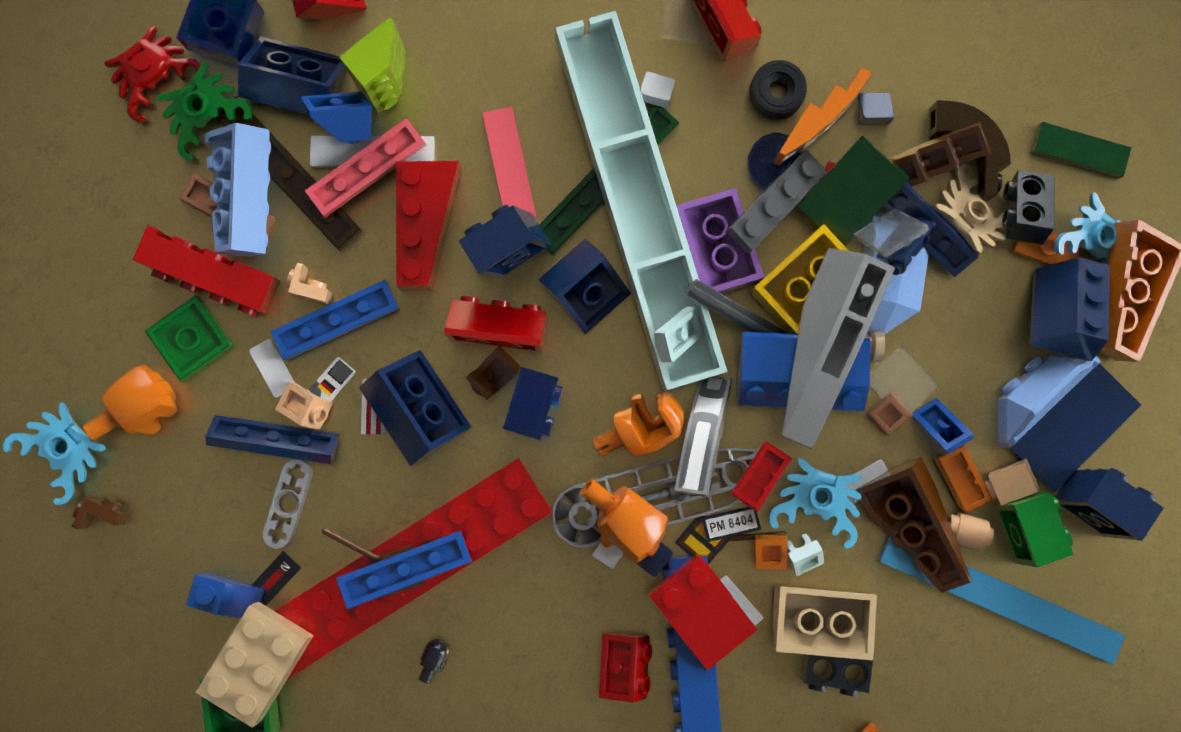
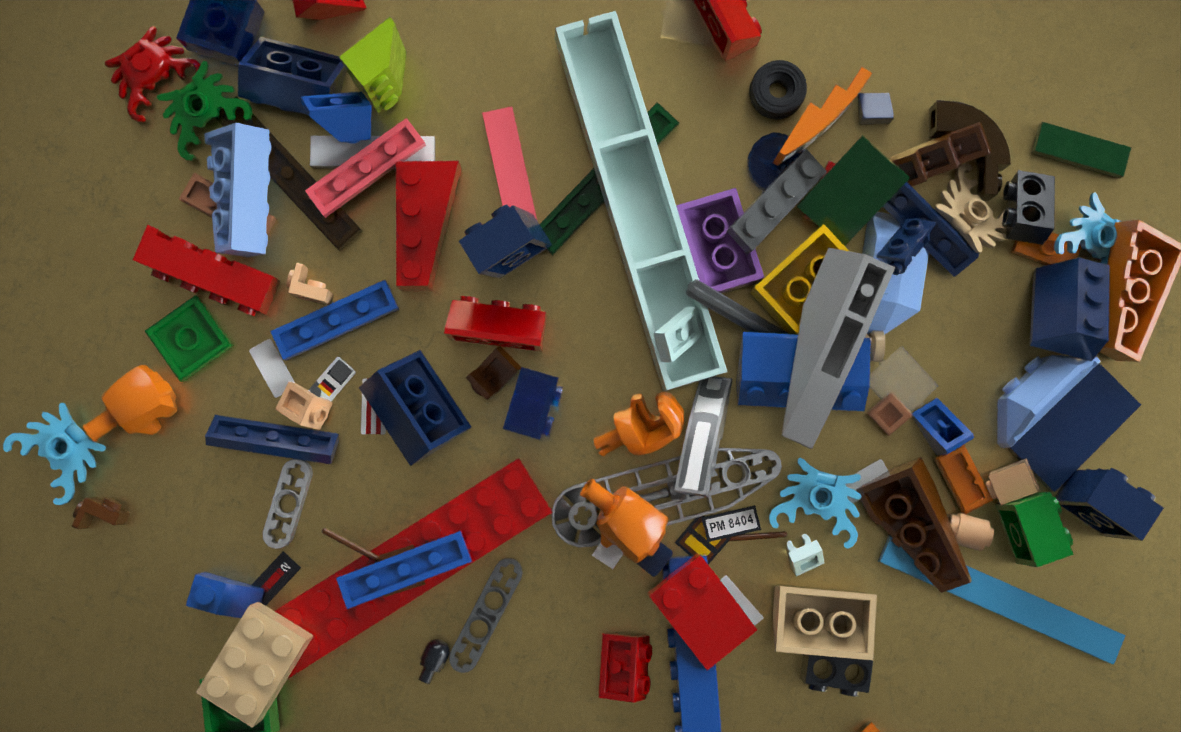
(489, 616): none -> dark grey beam
(585, 285): dark blue slope -> none
(657, 89): light grey tile -> none
(761, 476): red plate -> none
(771, 552): orange plate -> none
(891, 232): clear piece -> none

